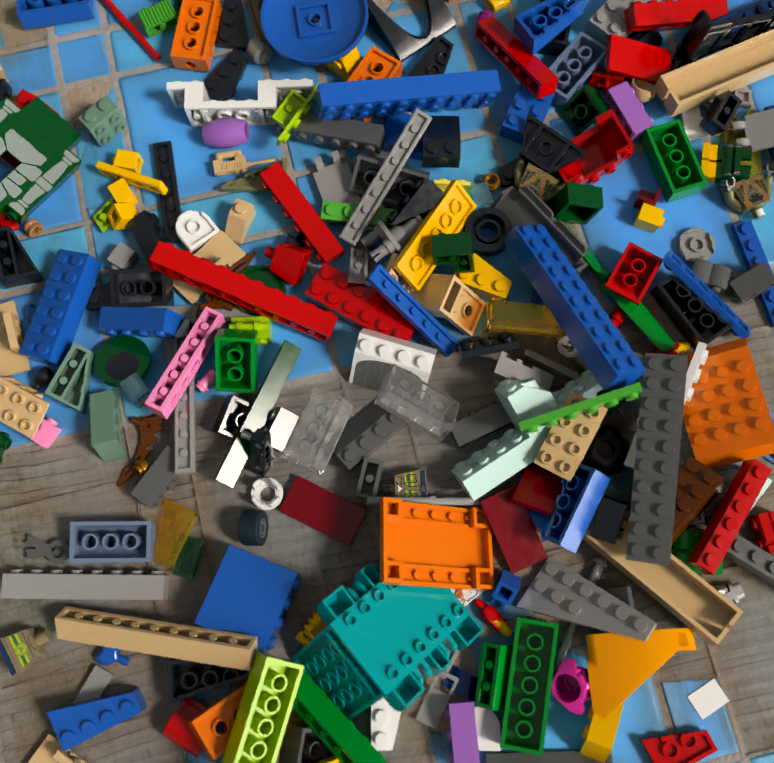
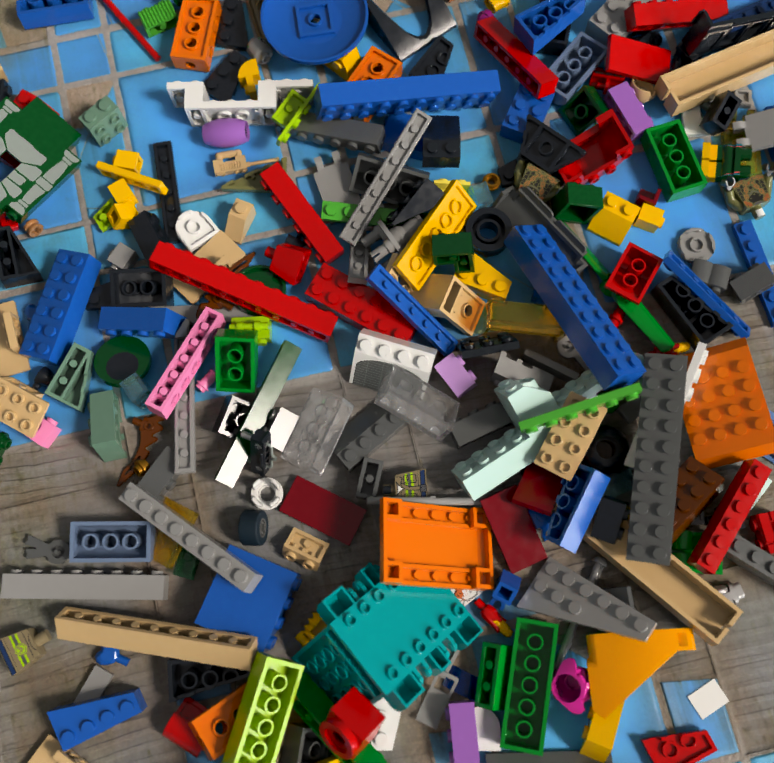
(191, 538): none -> light grey brick
(248, 78): none -> yellow brick
(304, 549): none -> tan bracket
(351, 725): none -> red piece
(455, 375): none -> lavender brick
(614, 219): none -> yellow slope

